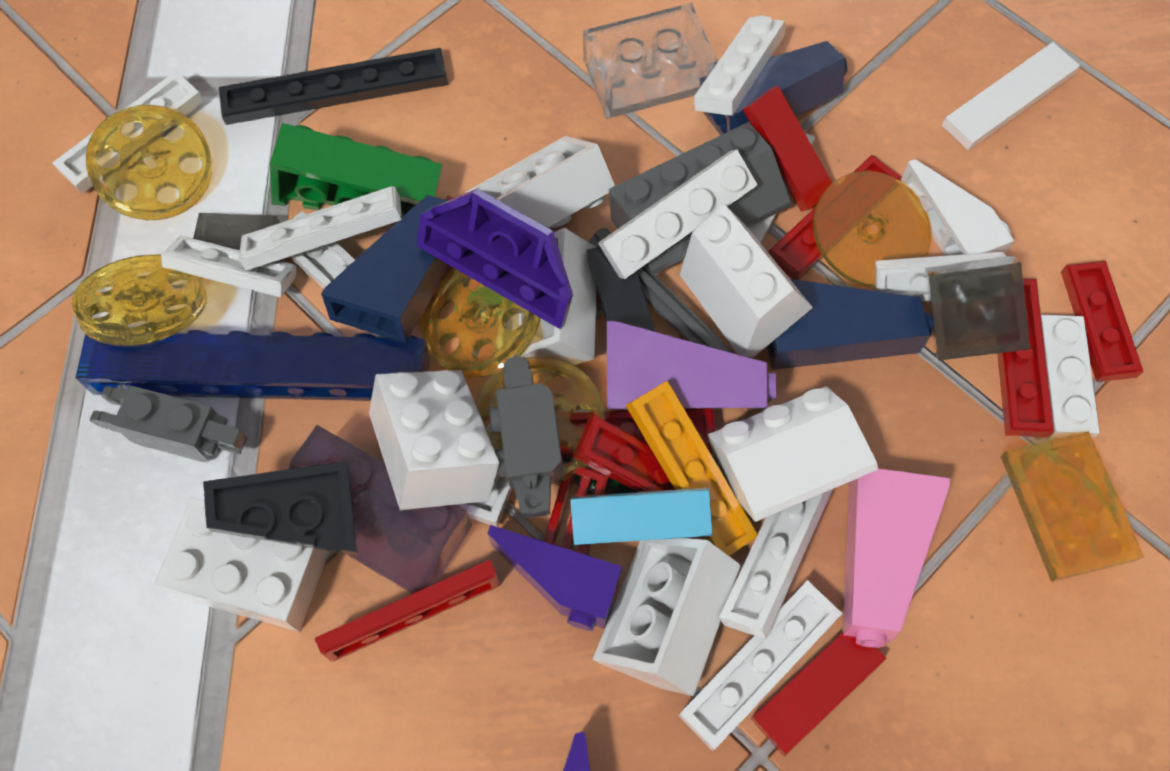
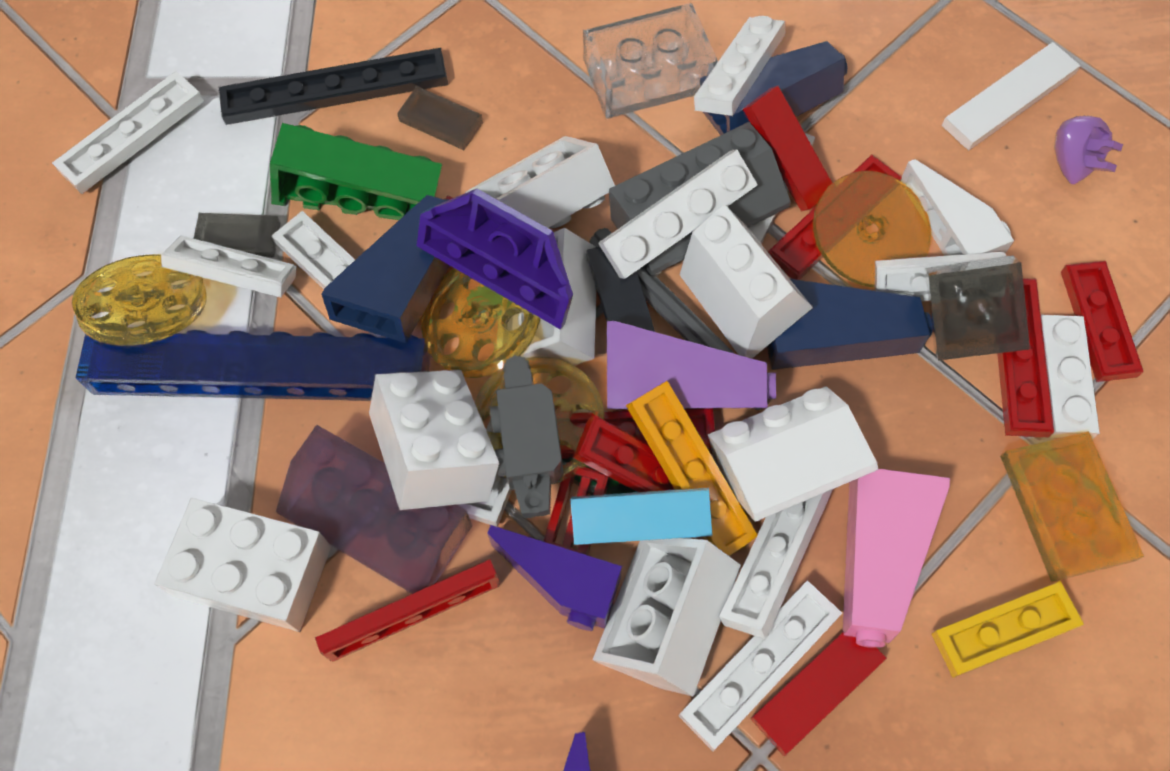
(133, 170): clear yellow wedge -> none
(168, 423): dark grey hinge -> none
(286, 506): black wing -> none
(320, 228): white tile -> none
(440, 118): none -> clear smoke tile
(1006, 629): none -> yellow plate
(1083, 146): none -> medium lavender piece

